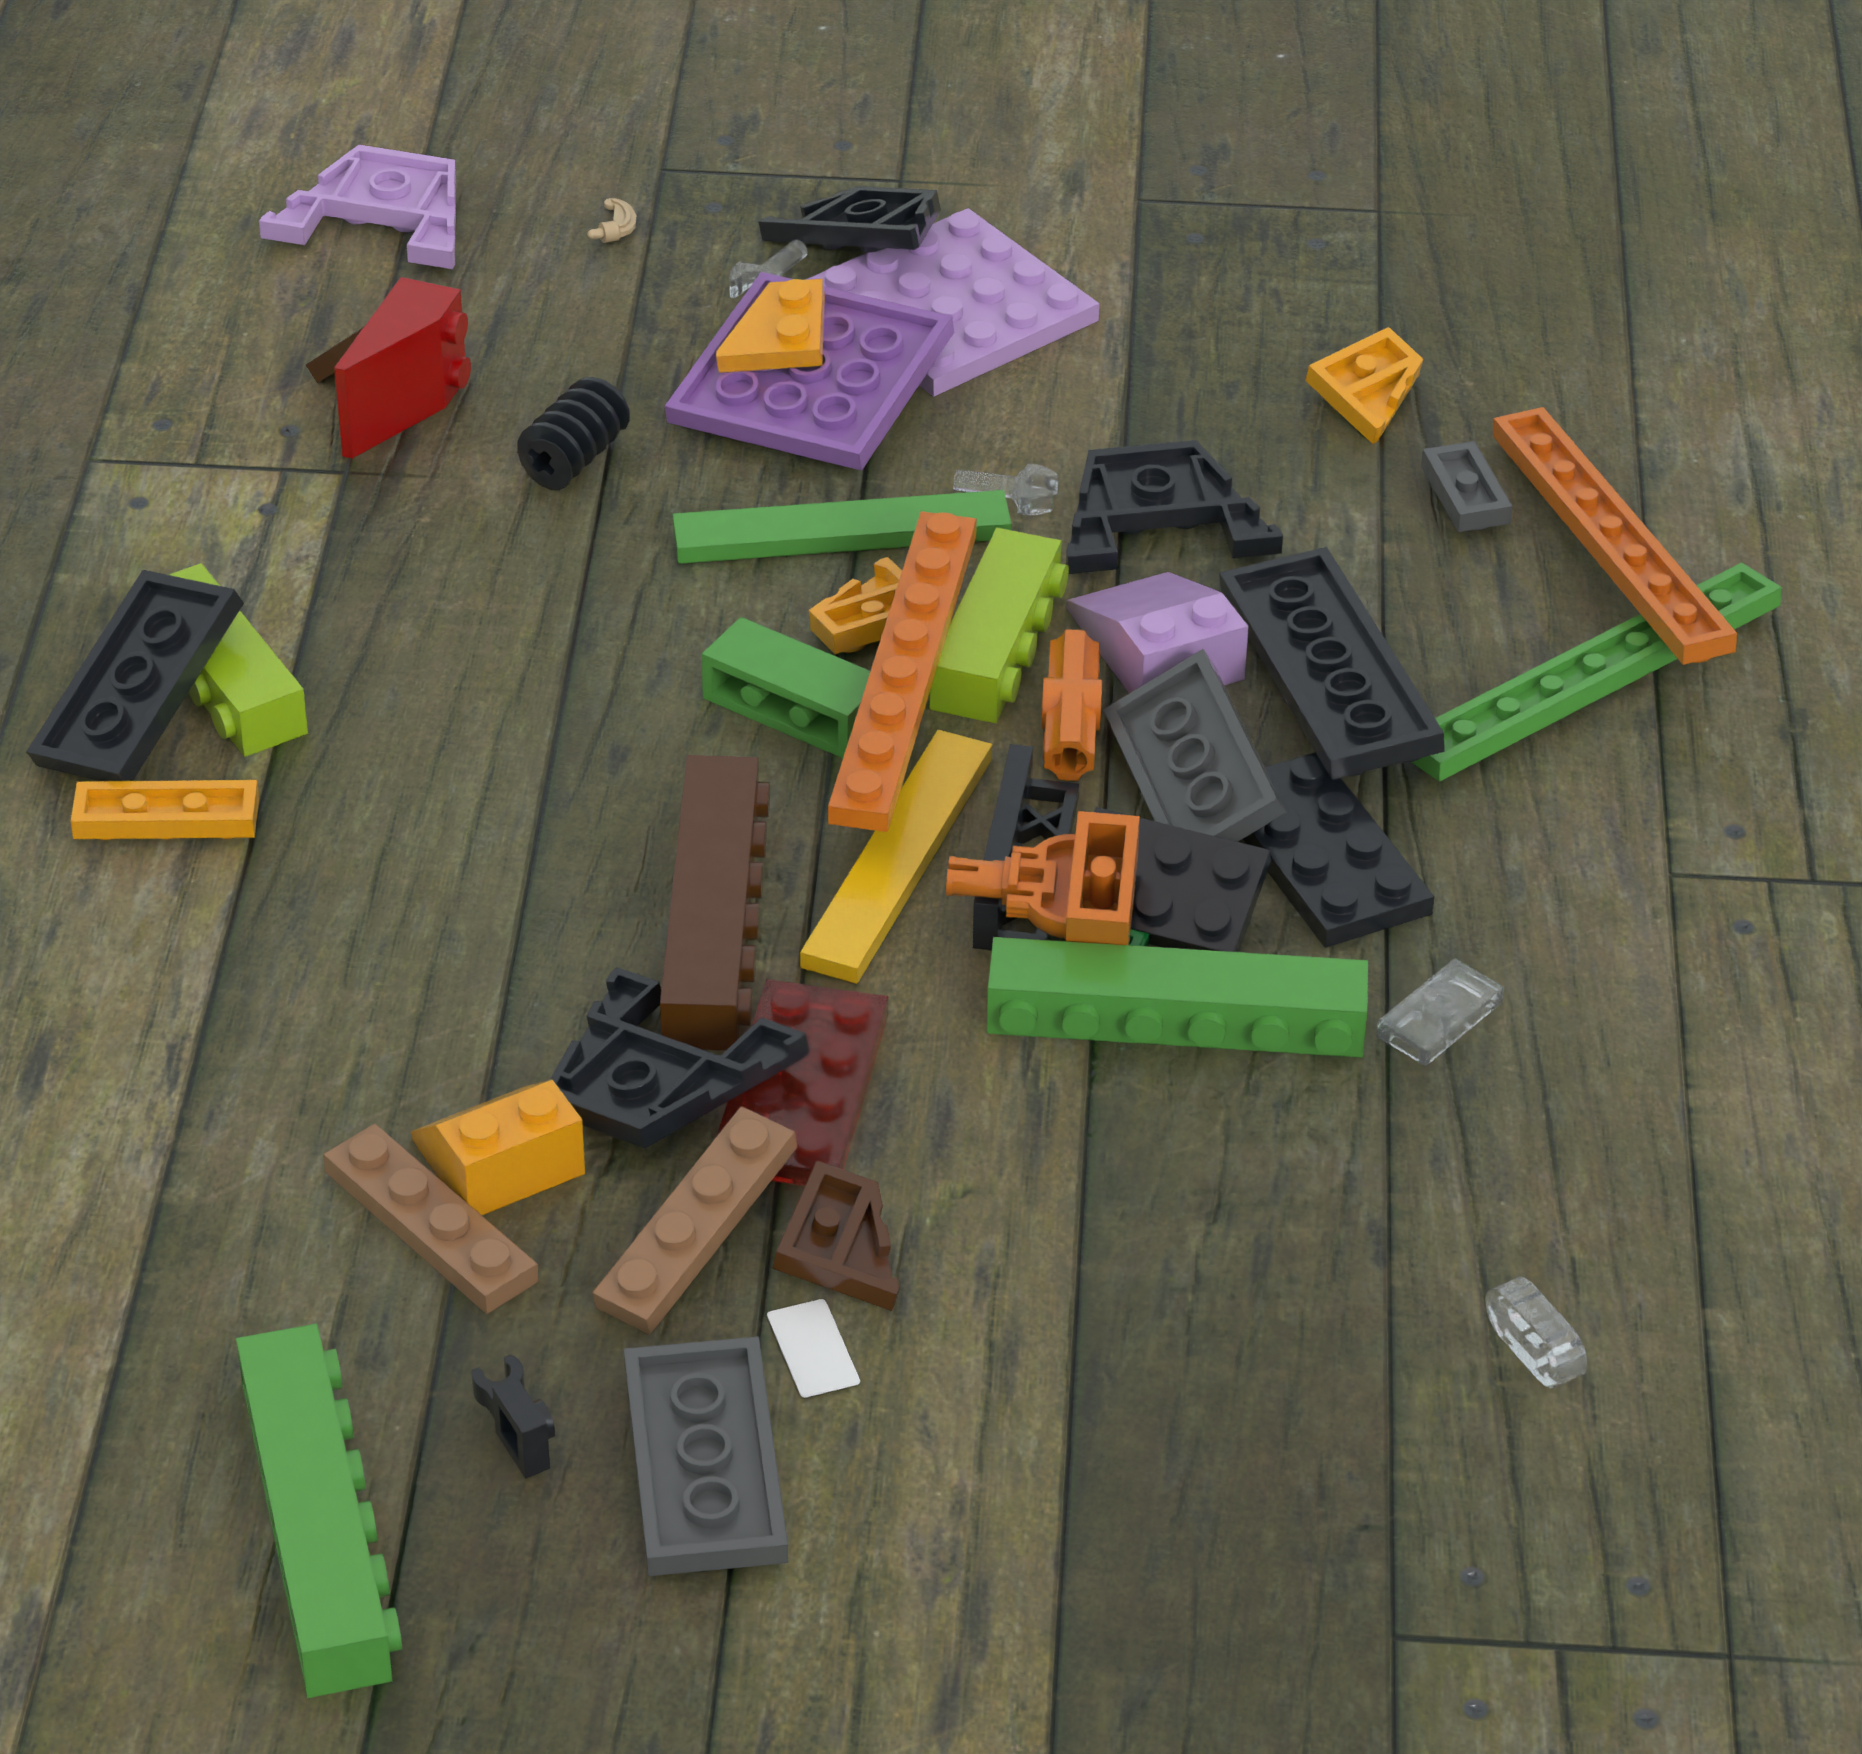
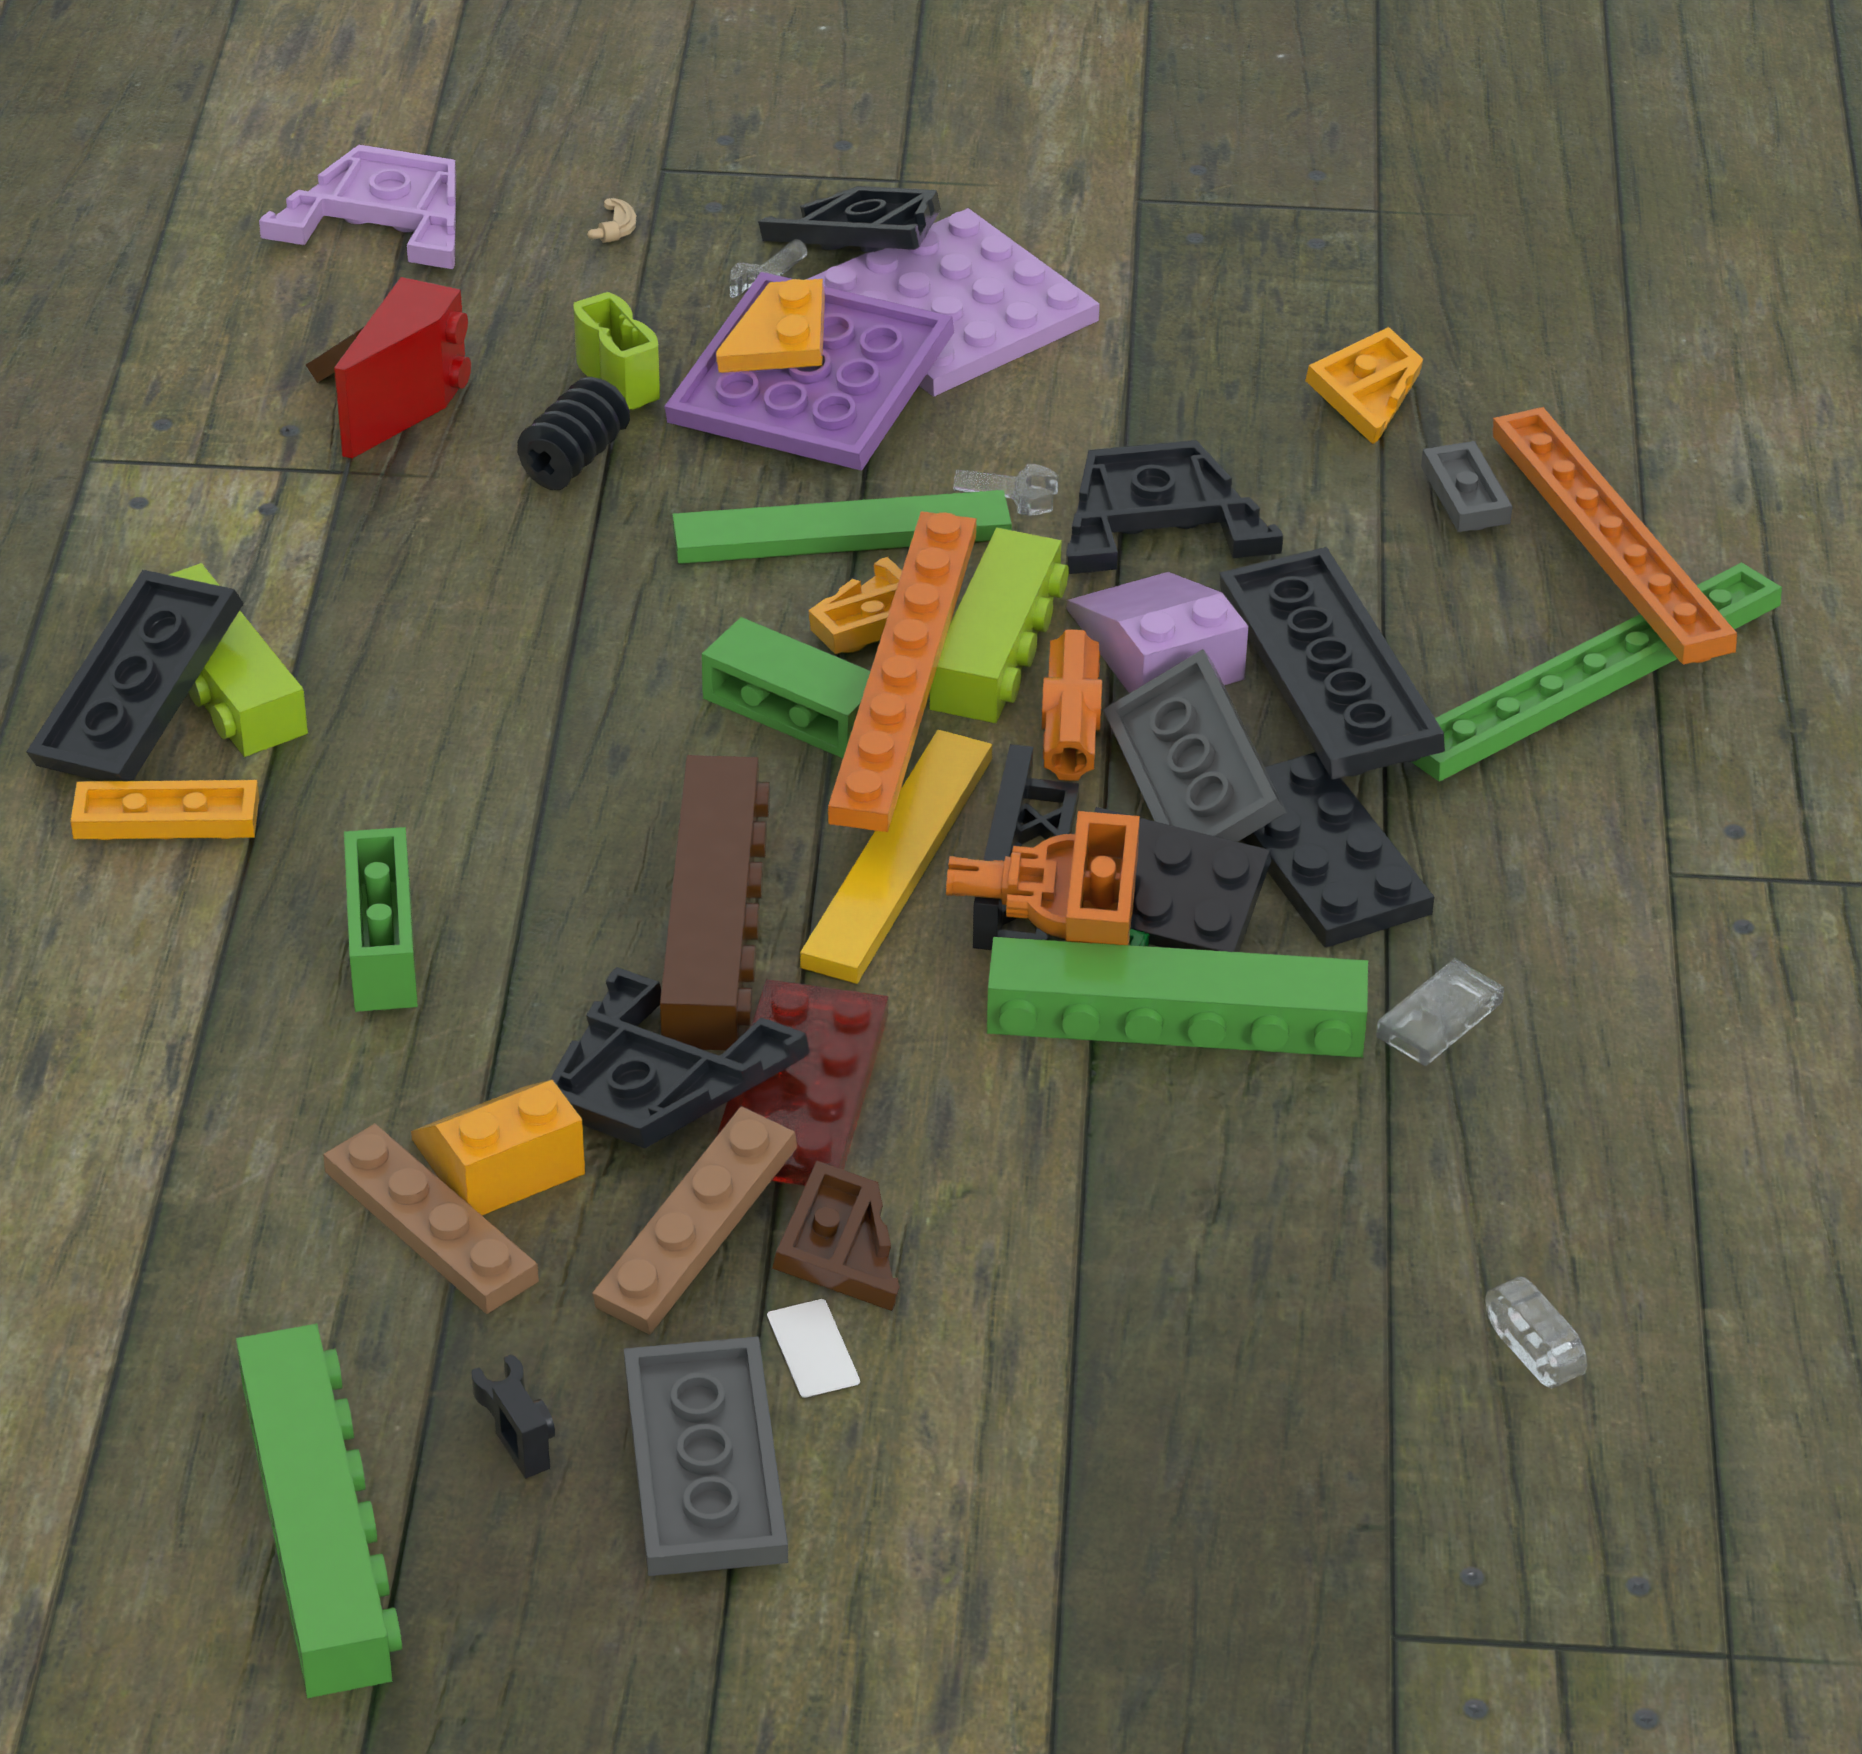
(380, 919): none -> bright green brick
(617, 348): none -> lime brick

